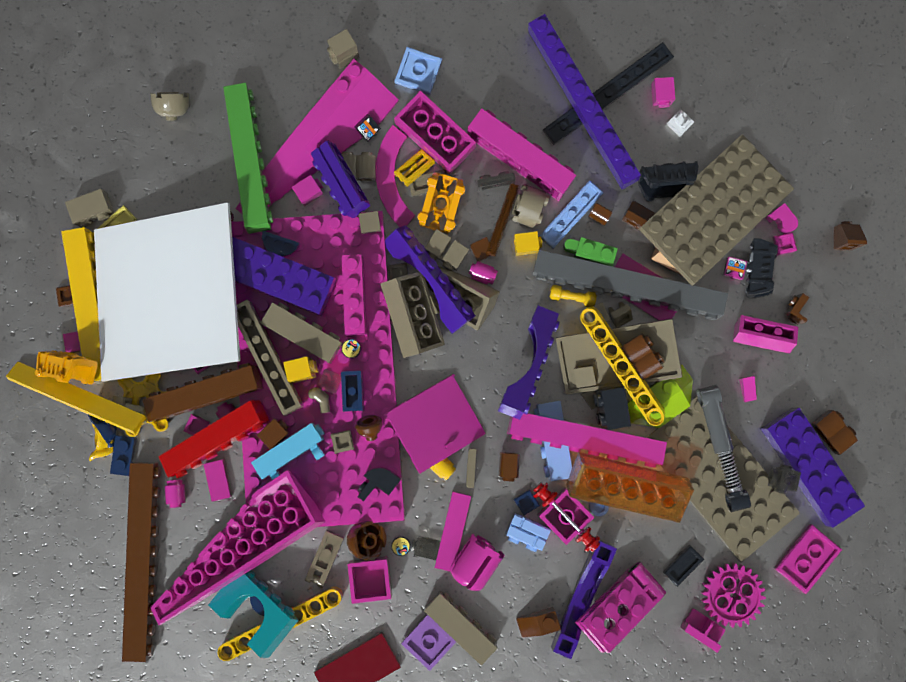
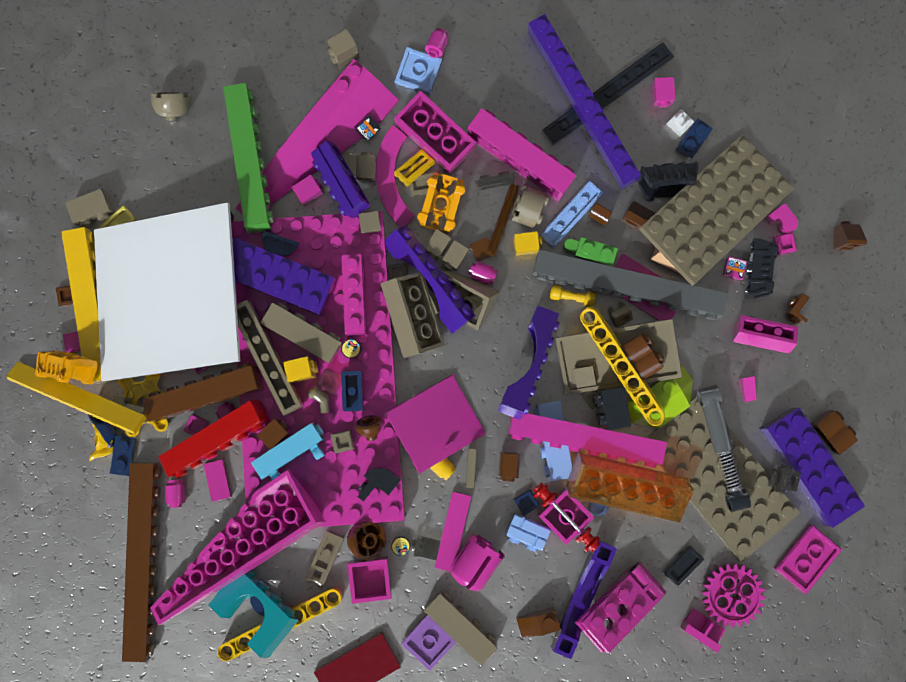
(437, 43): none -> dark pink brick
(694, 139): none -> dark blue plate

